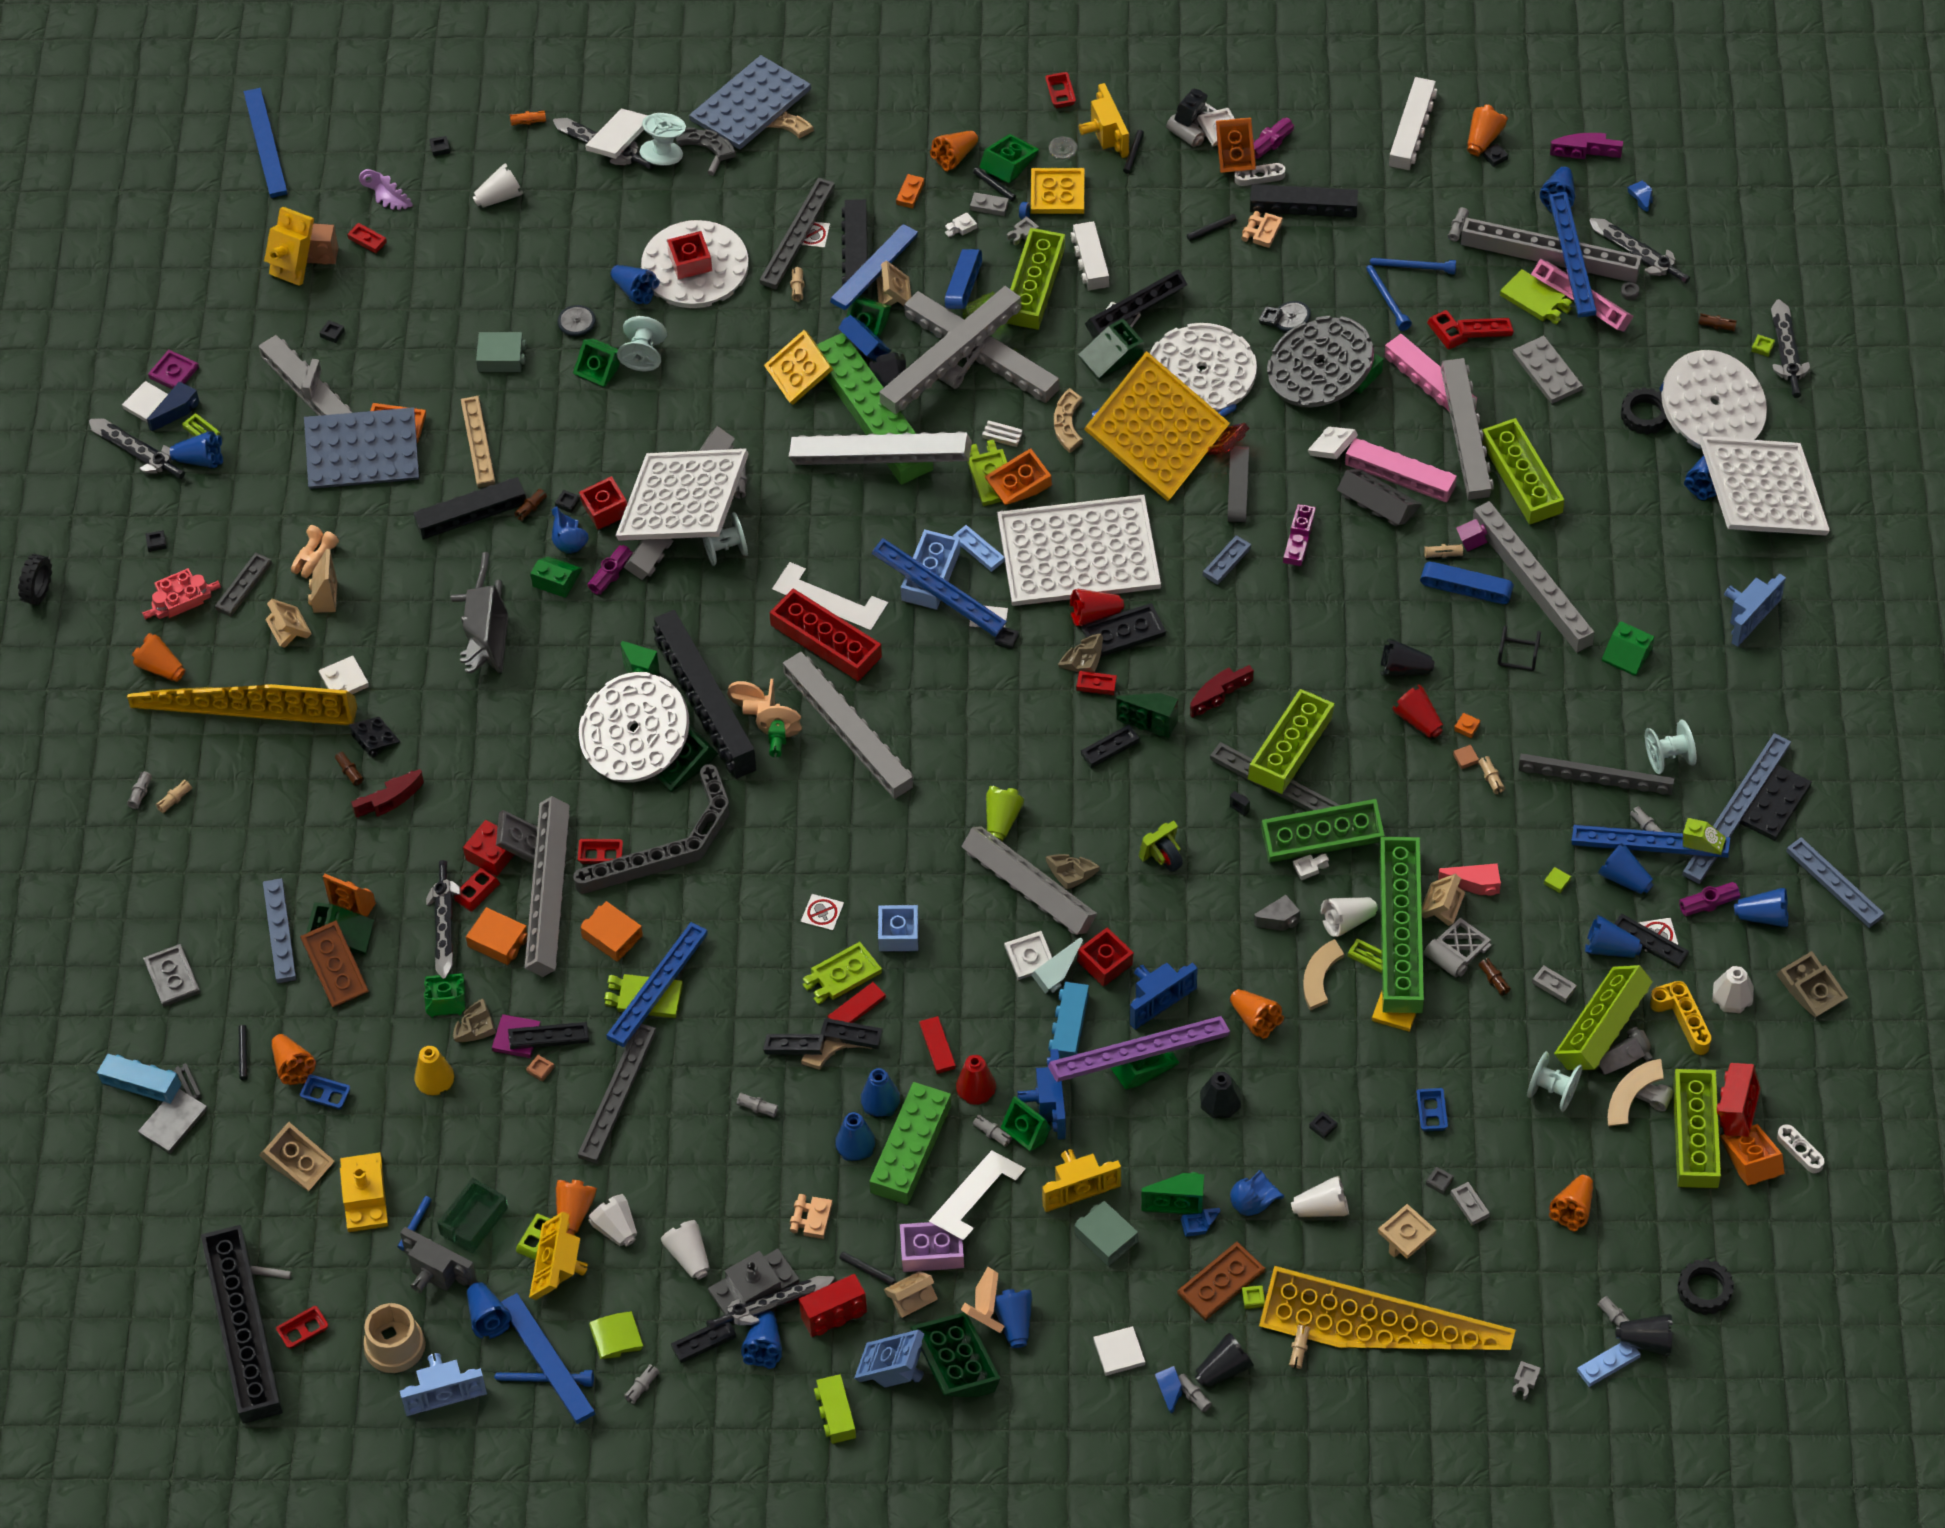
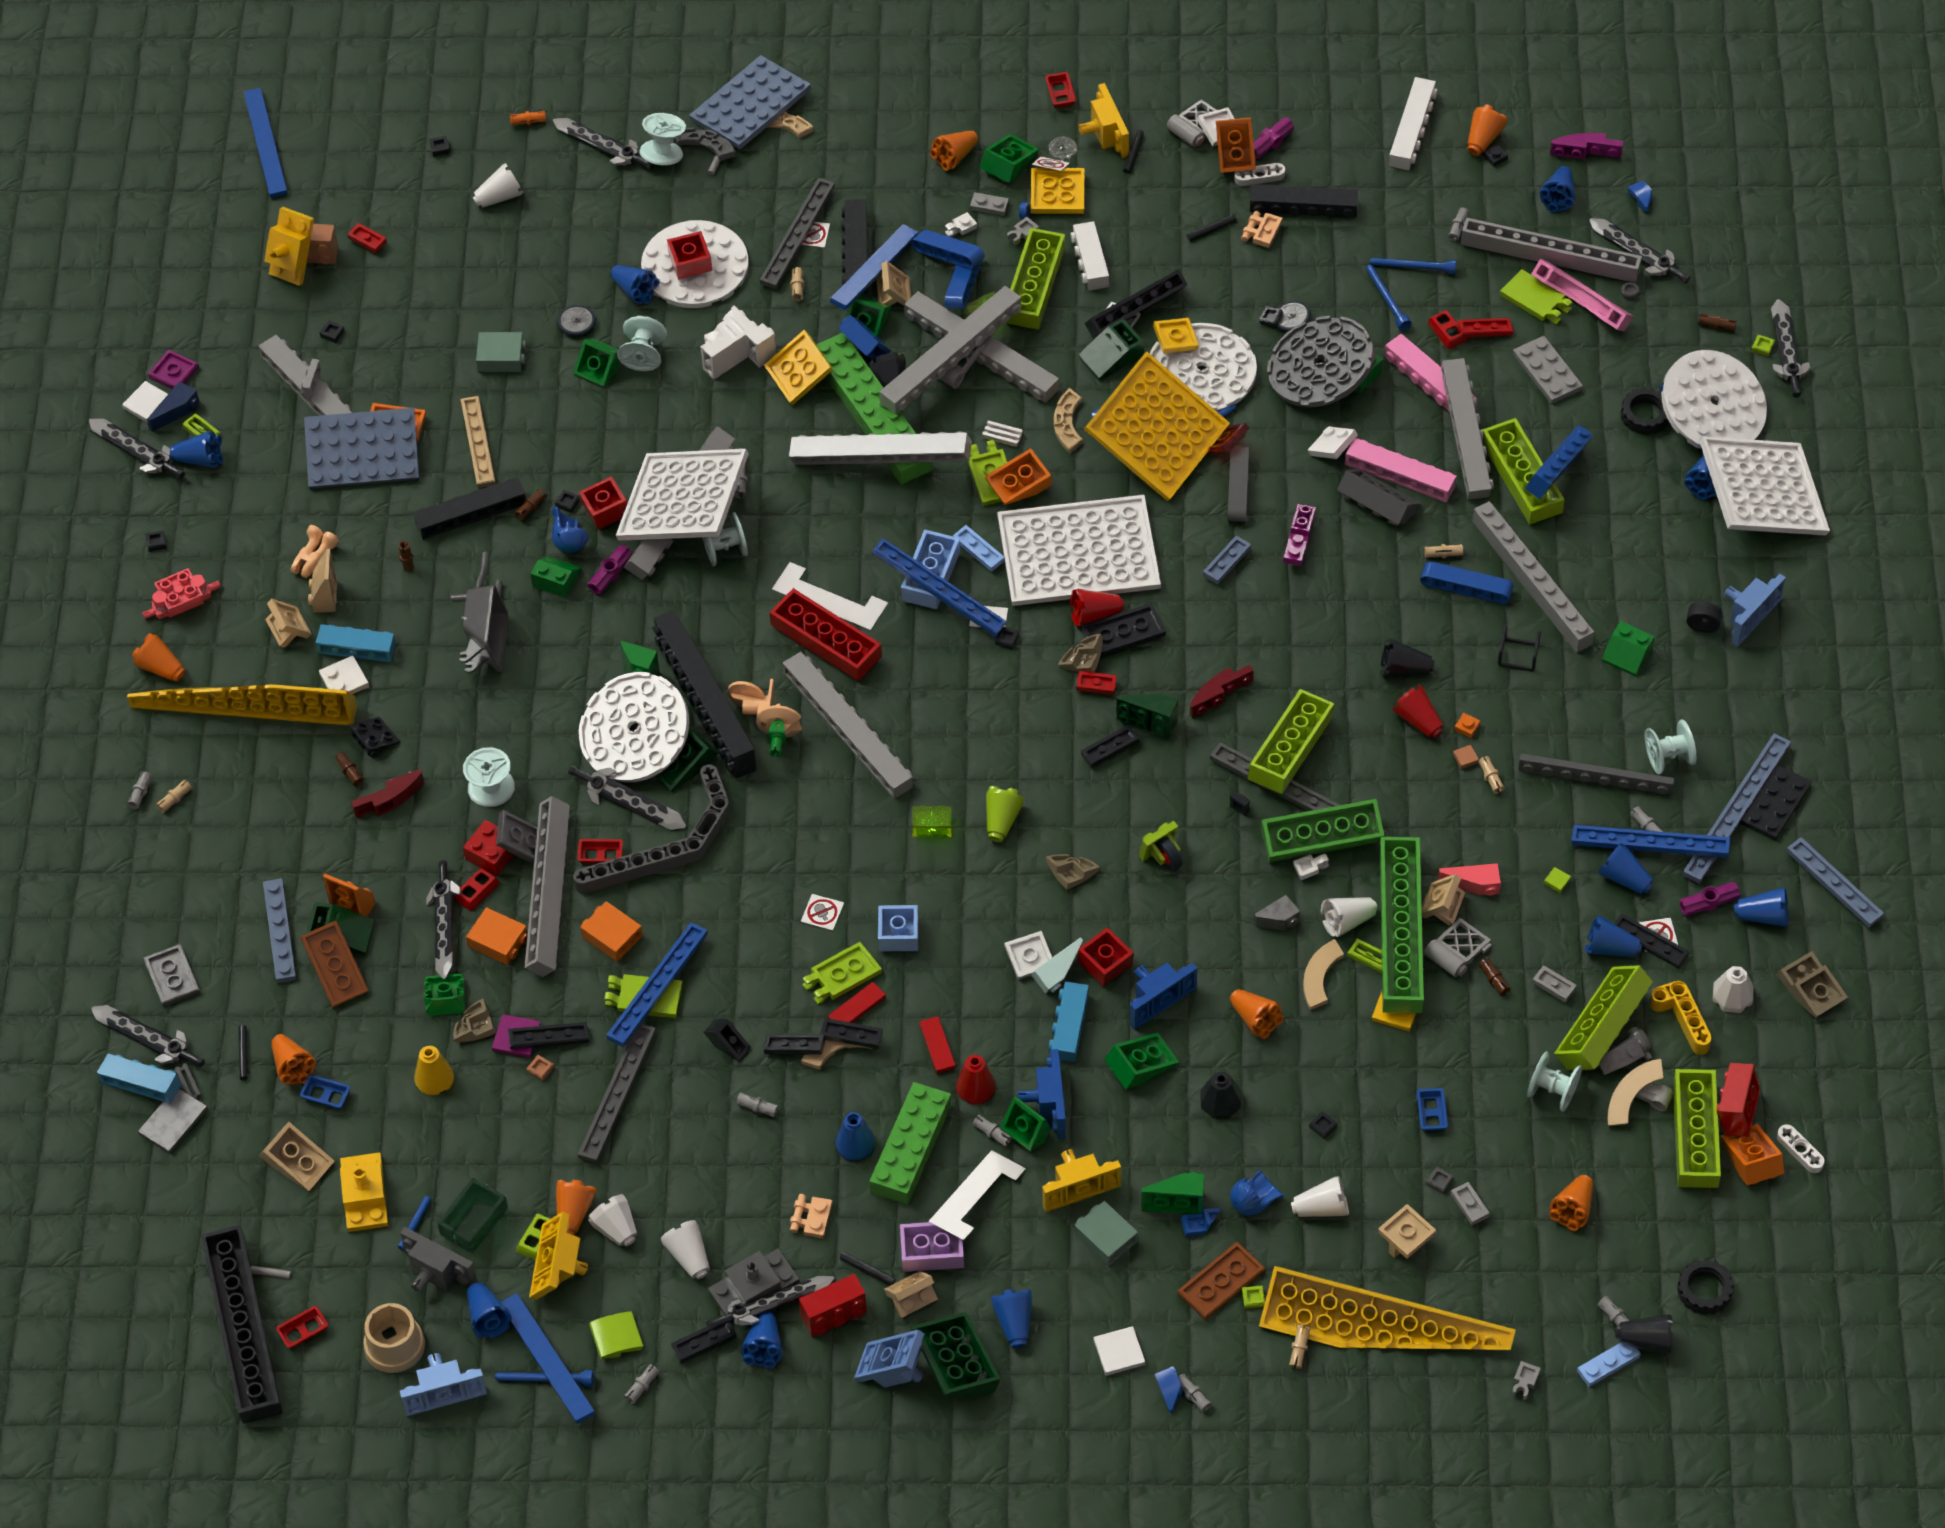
(35, 579): black tyre -> none
(170, 1048): none -> sword
(243, 584): dark grey tile -> none
(355, 642): none -> dark azure brick
(385, 190): lavender plant -> none
(406, 556): none -> reddish brown pin
(488, 777): none -> light aqua piece
(617, 134): white tile -> none
(626, 797): none -> sword
(727, 1038): none -> black slope
(735, 341): none -> white brick
(835, 1409): lime brick -> none
(880, 1094): blue cone -> none
(910, 191): orange plate -> none
(932, 820): none -> clear neon green brick
(947, 249): none -> blue beam
(985, 1300): light nougat piece -> none
(994, 184): black bar -> none
(1029, 880): light grey brick -> none
(1050, 163): none -> sticker
(1138, 1049): medium lavender plate -> none
(1175, 335): none -> yellow plate
(1191, 107): black brick -> none
(1223, 1362): black cone -> none
(1472, 534): magenta brick -> none
(1559, 461): none -> blue brick
(1572, 254): blue tile -> none
(1702, 837): lime slope -> none
(1704, 617): none -> black tyre

